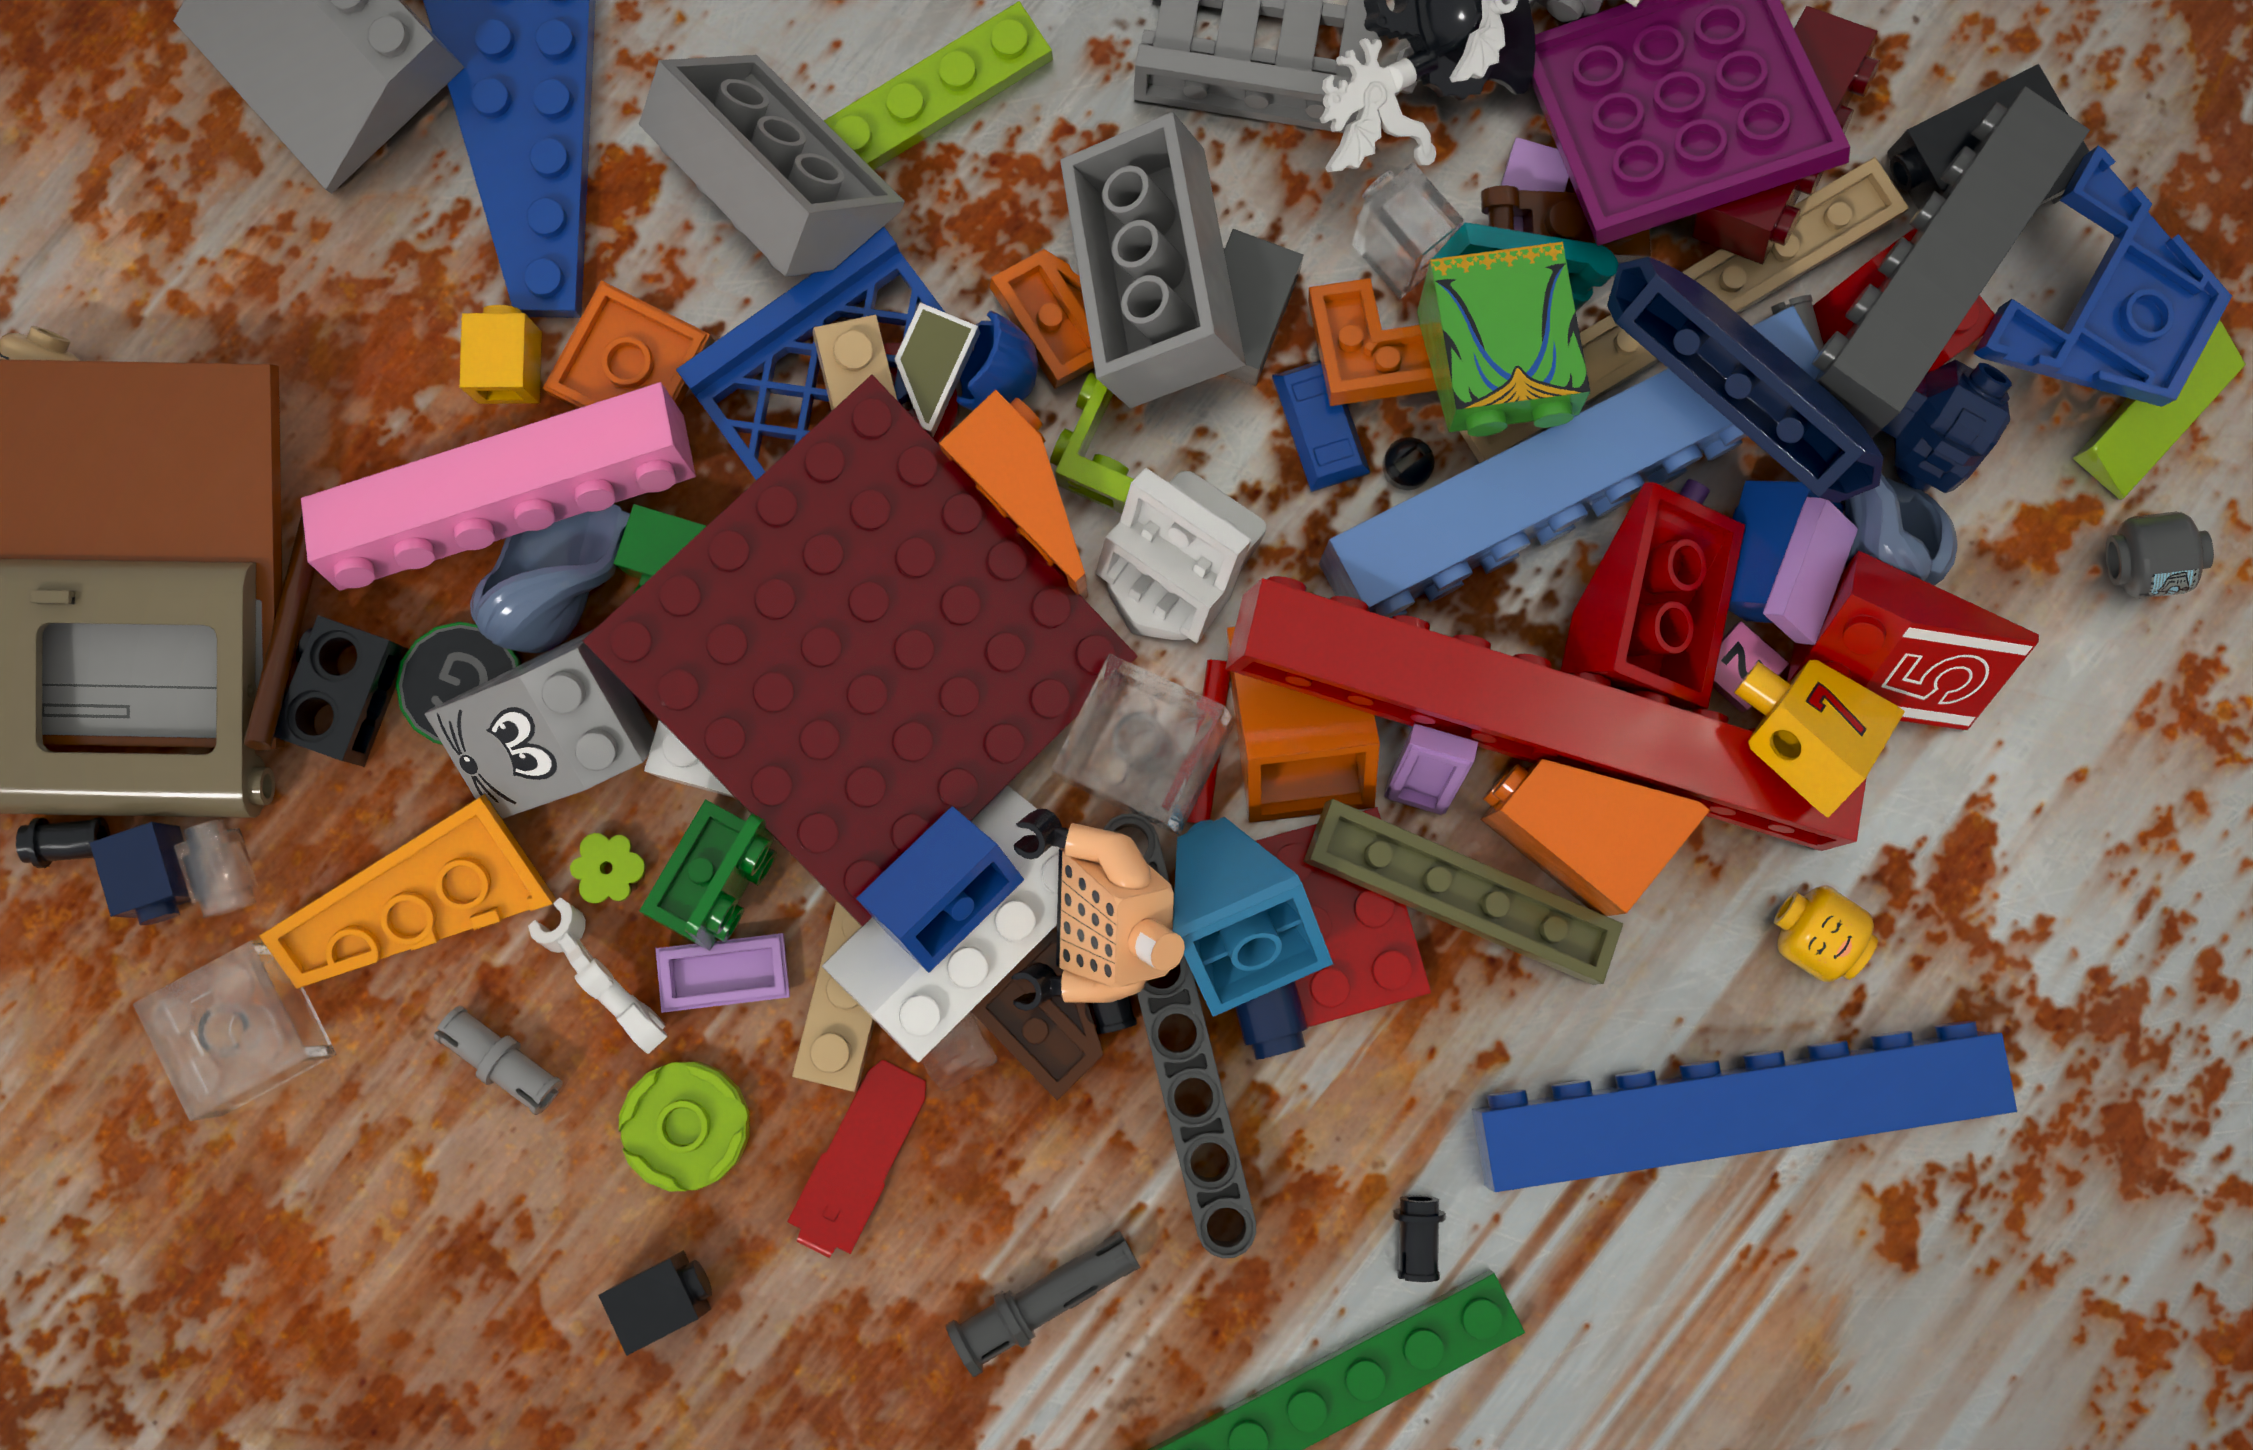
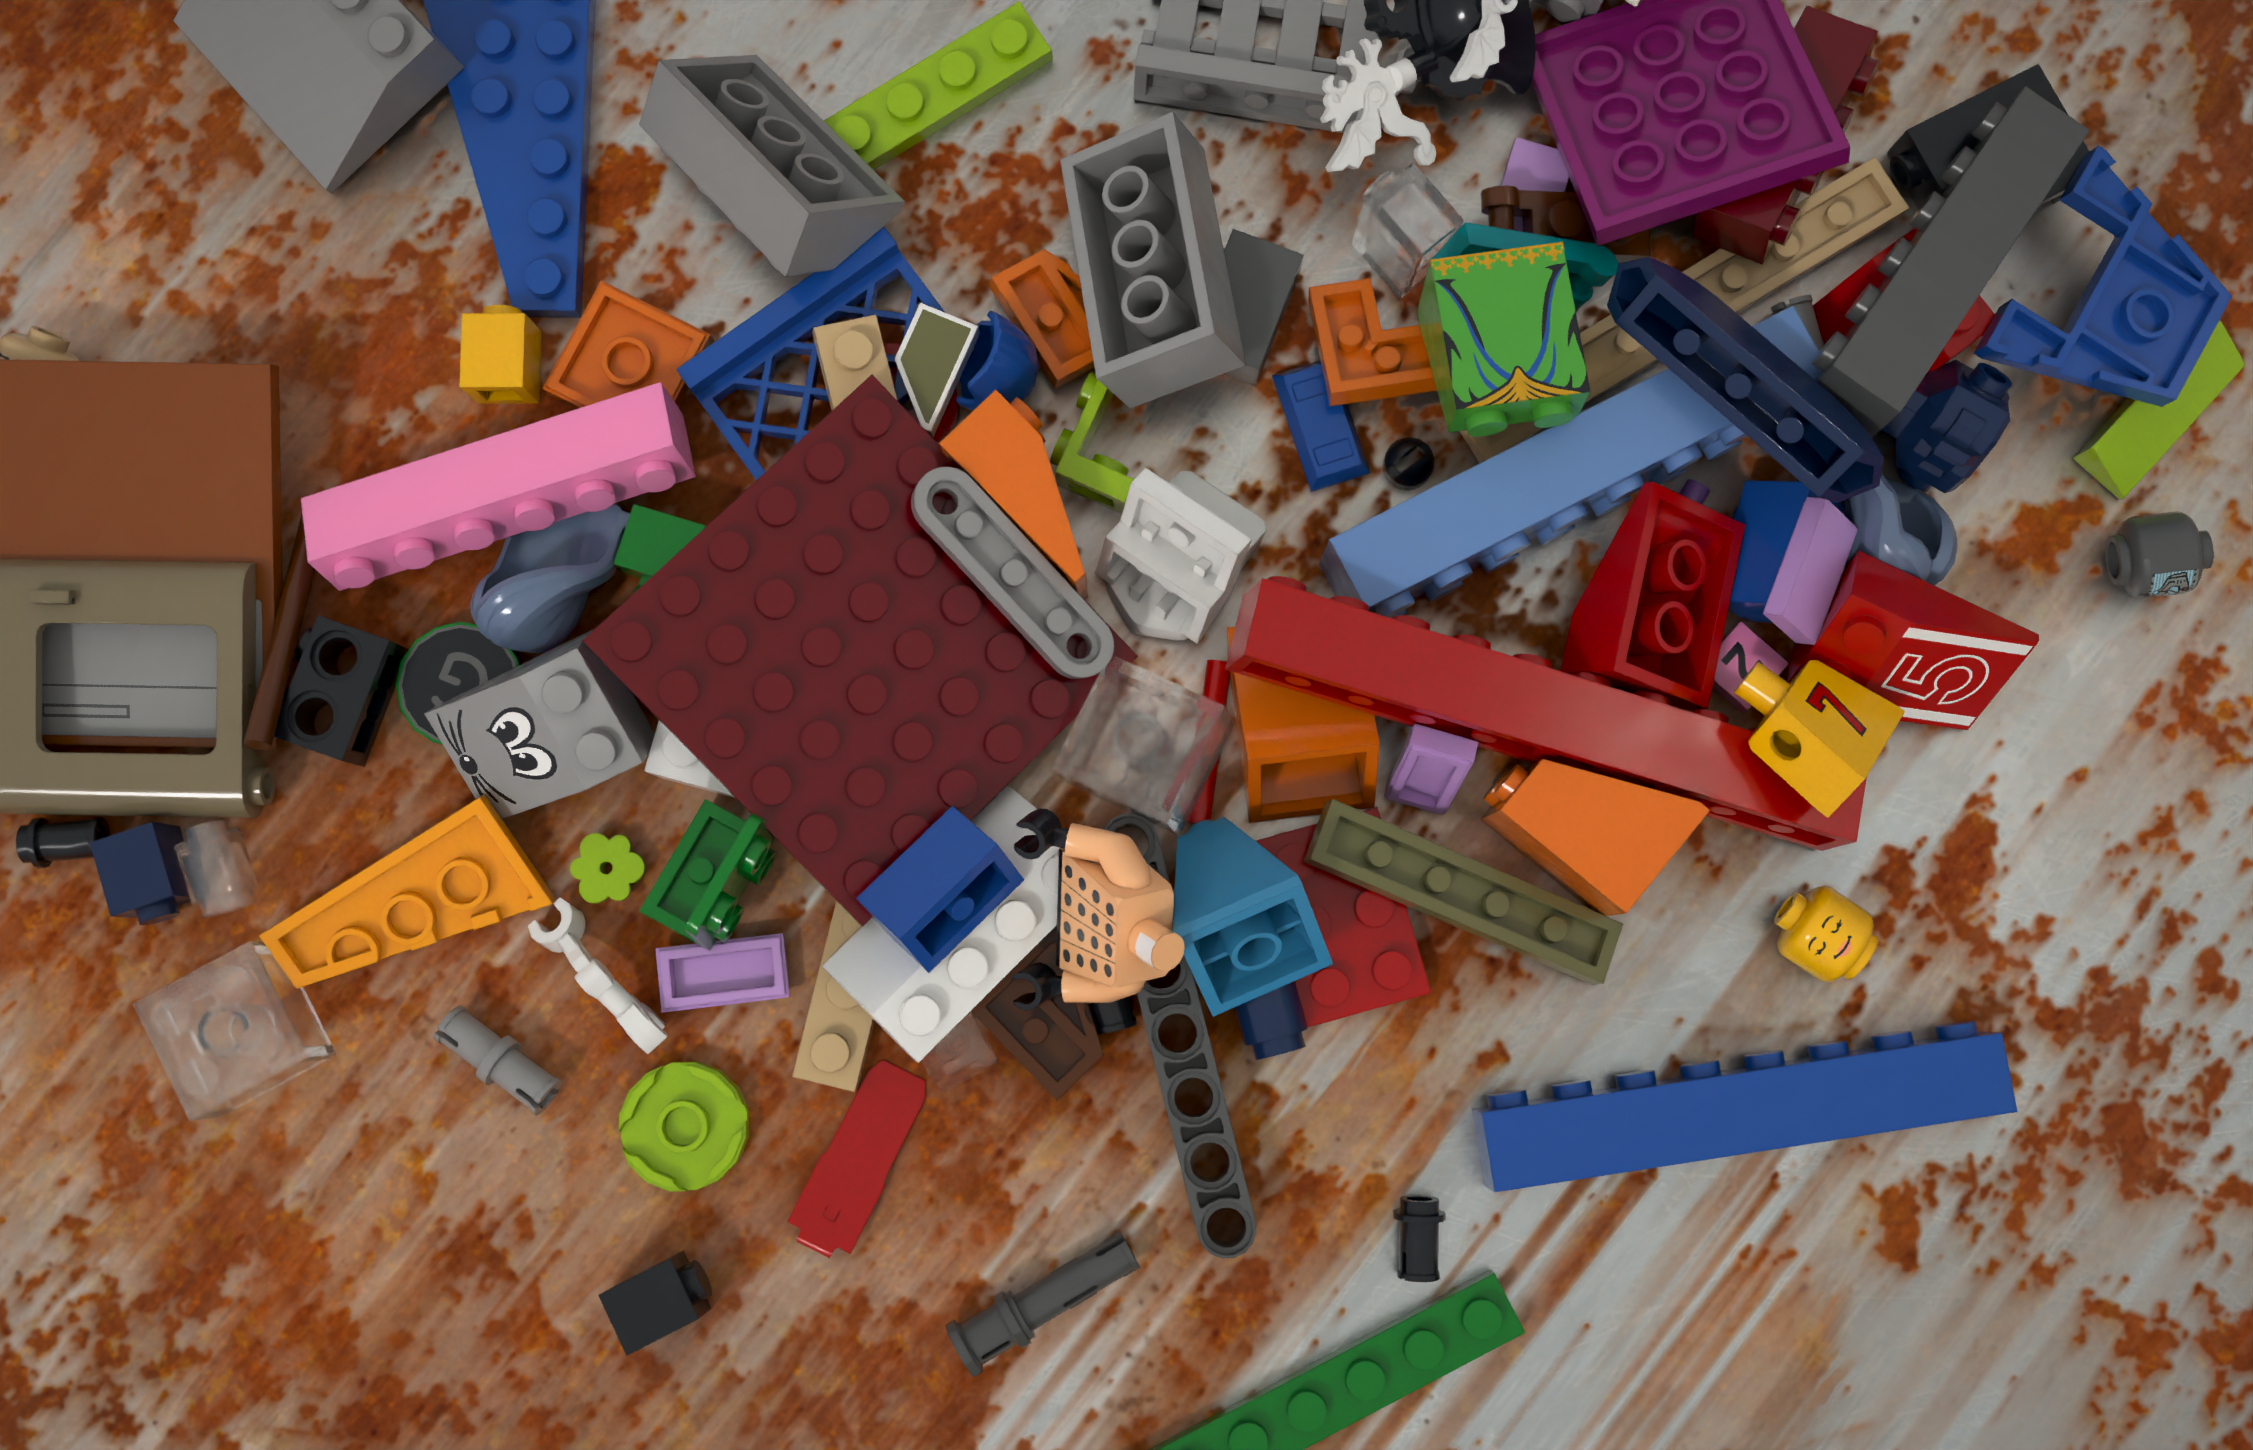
(1012, 573): none -> light grey plate

